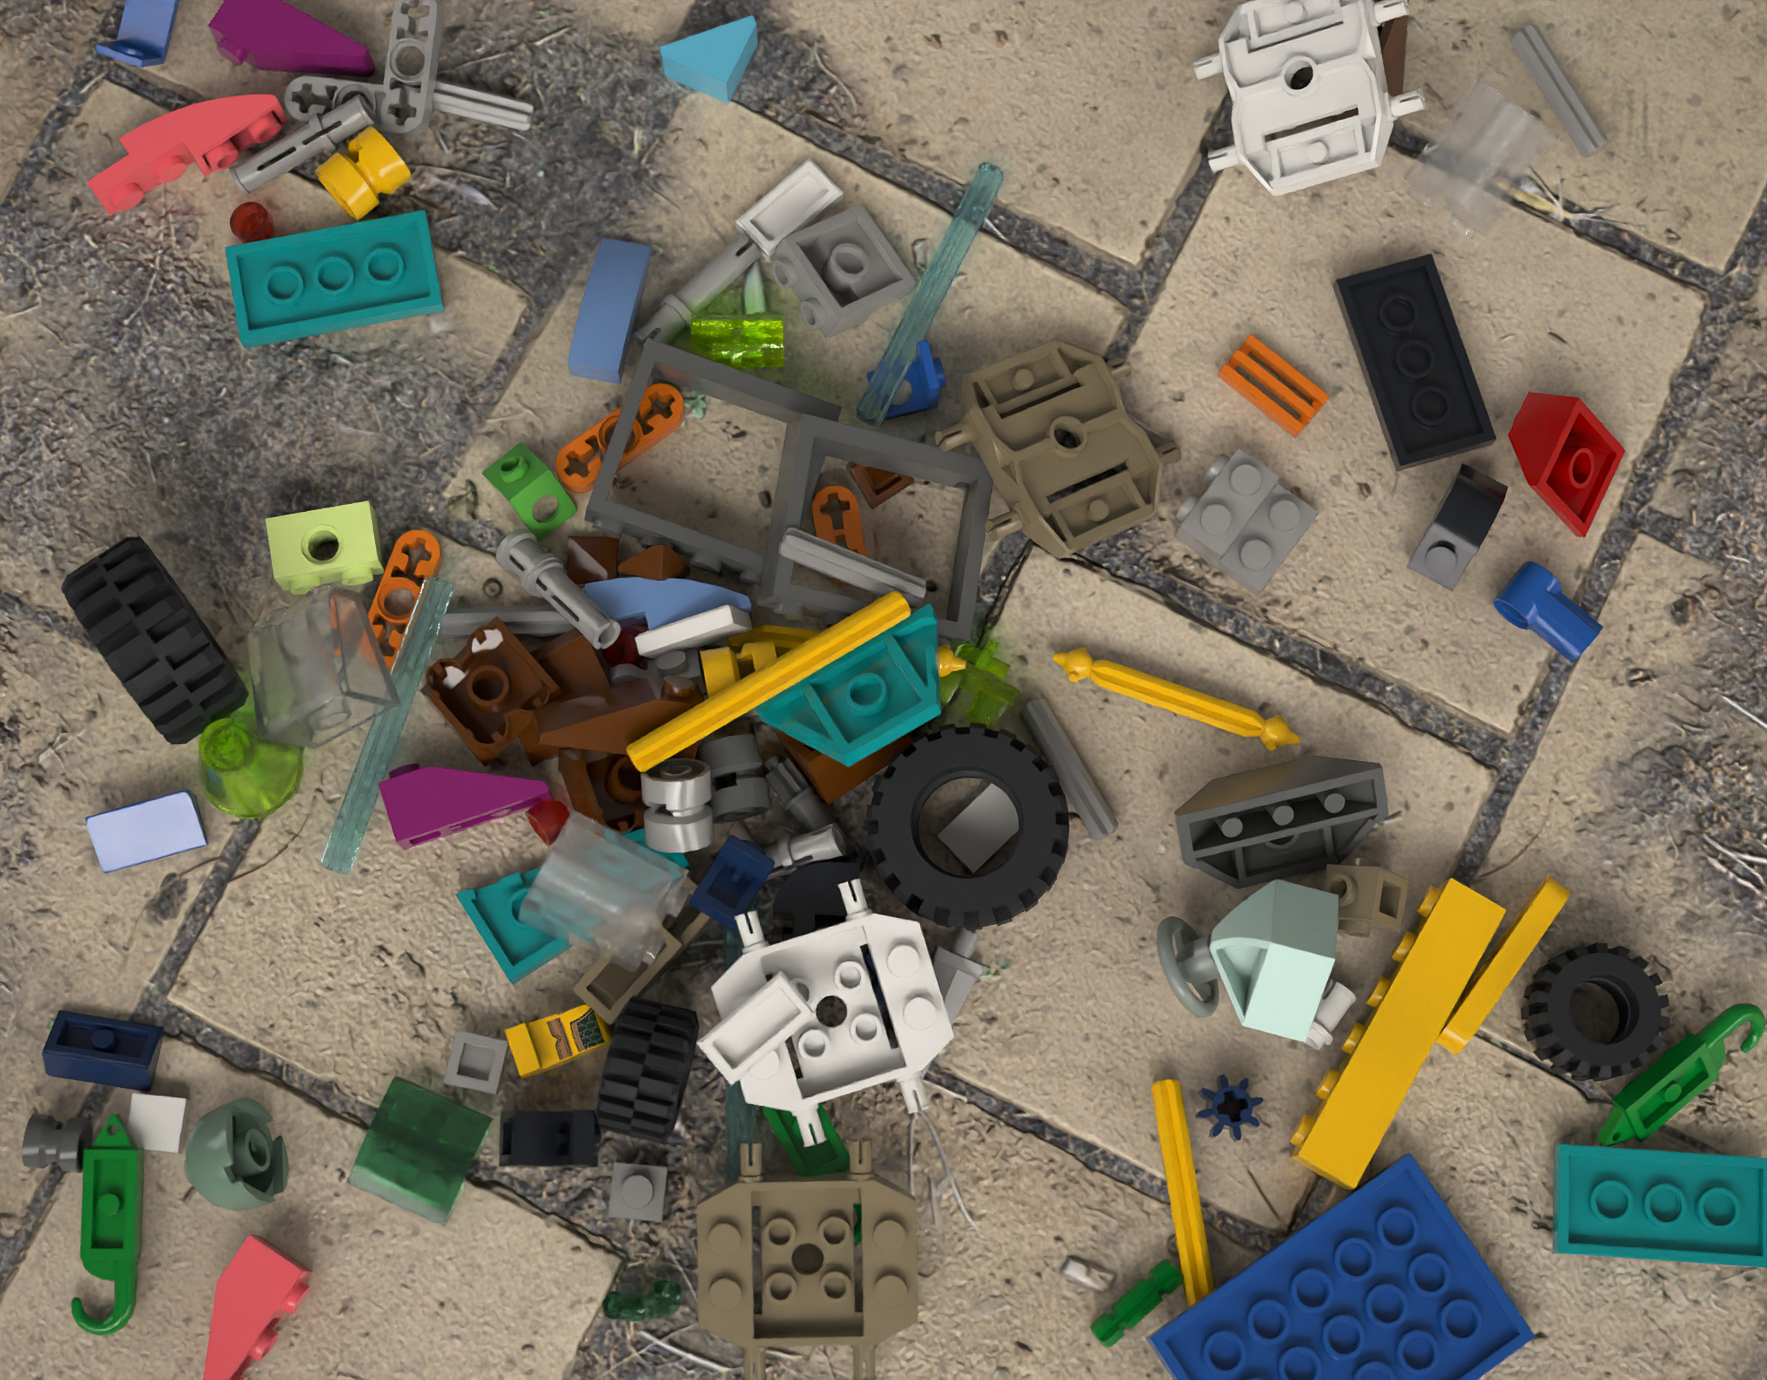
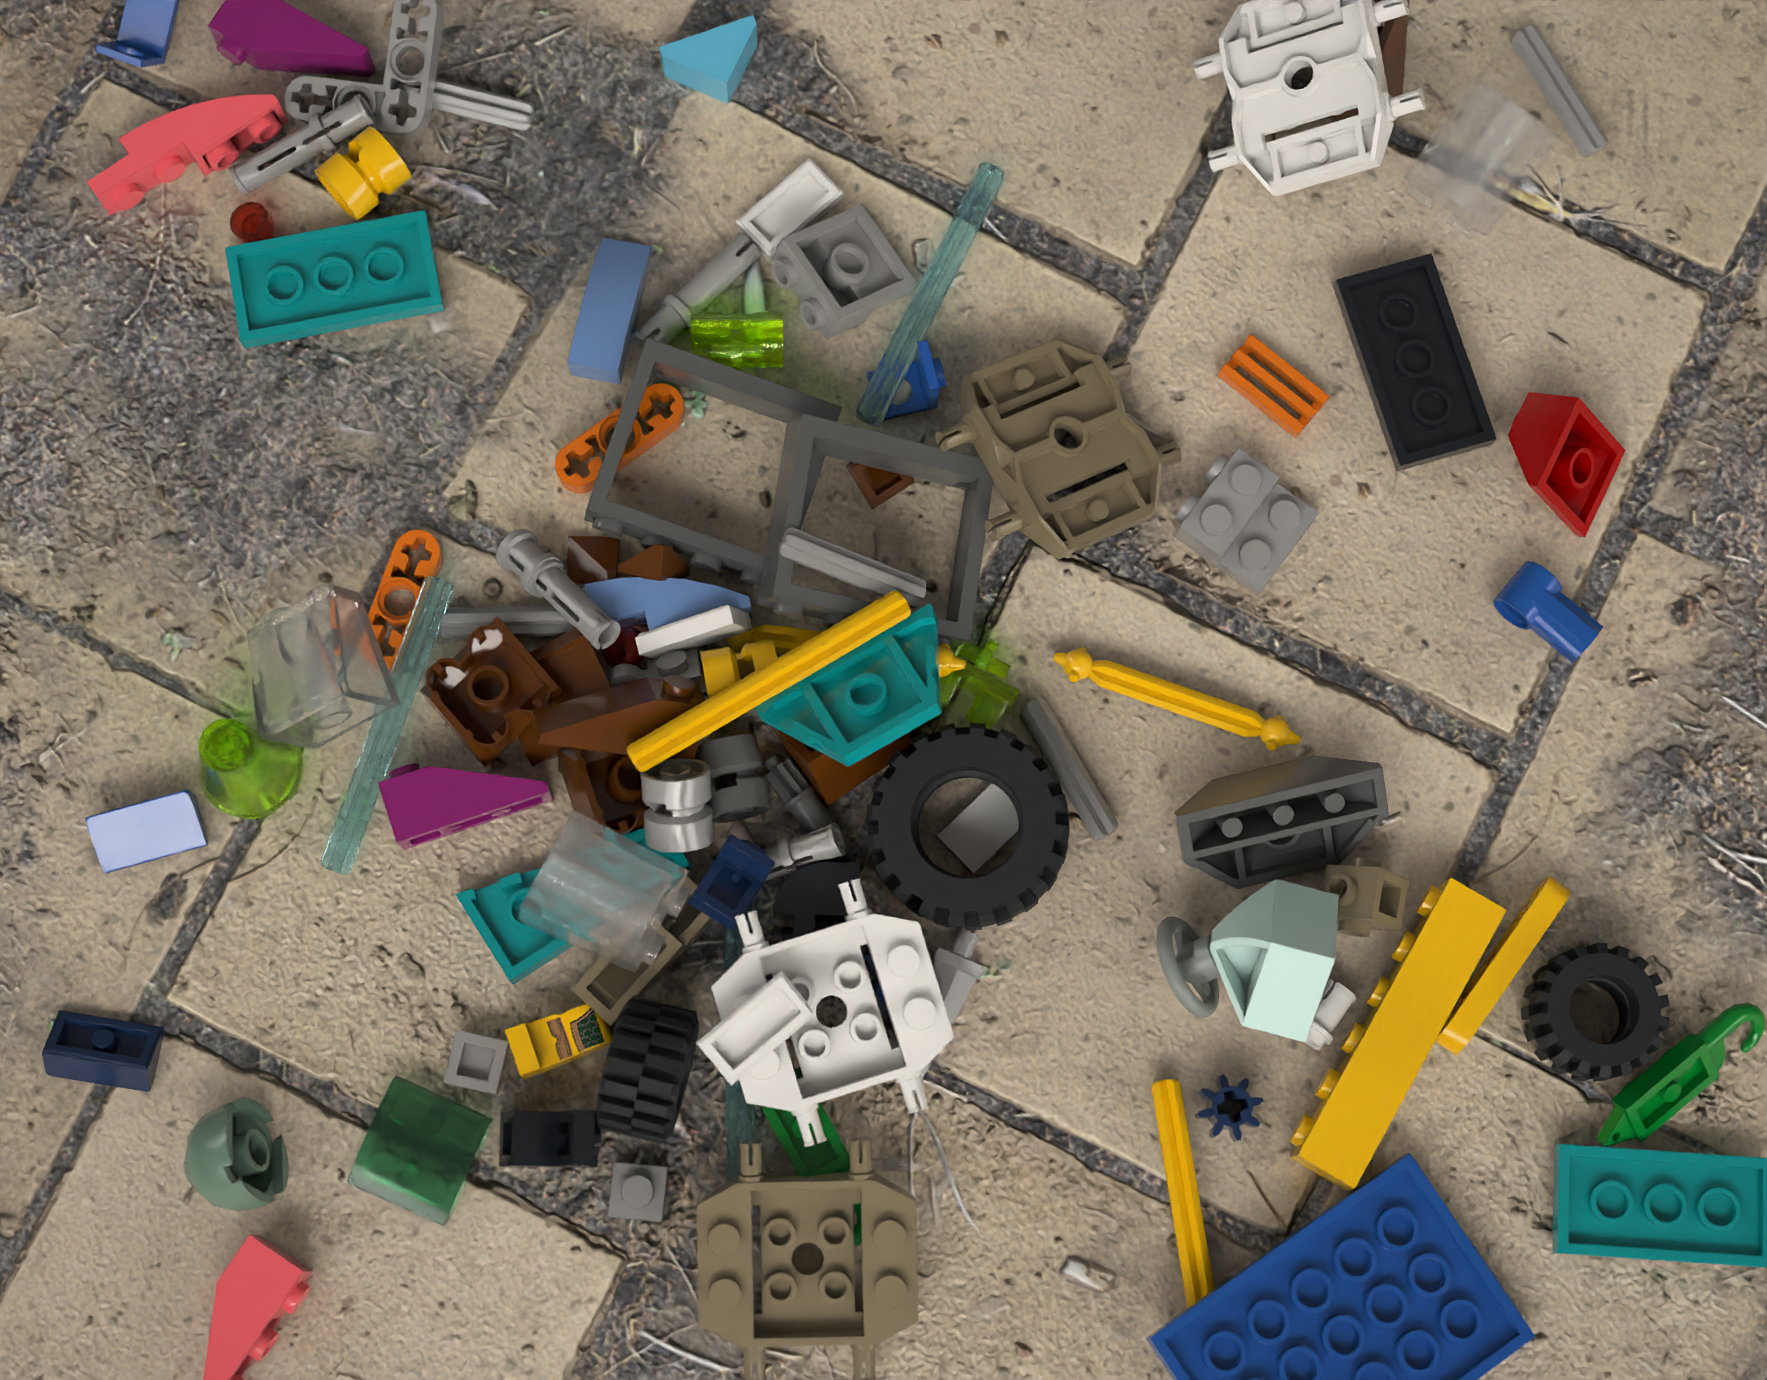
(54, 1142): dark grey wheel -> none
(111, 1223): green plate -> none
(154, 640): black tyre -> none
(158, 1122): white tile -> none
(298, 535): yellowish green brick -> none
(525, 479): bright green bracket -> none
(548, 819): clear red hinge -> none
(644, 1307): clear green arm -> none
(851, 522): orange beam -> none
(1136, 1303): green axle -> none
(1458, 526): black brick -> none

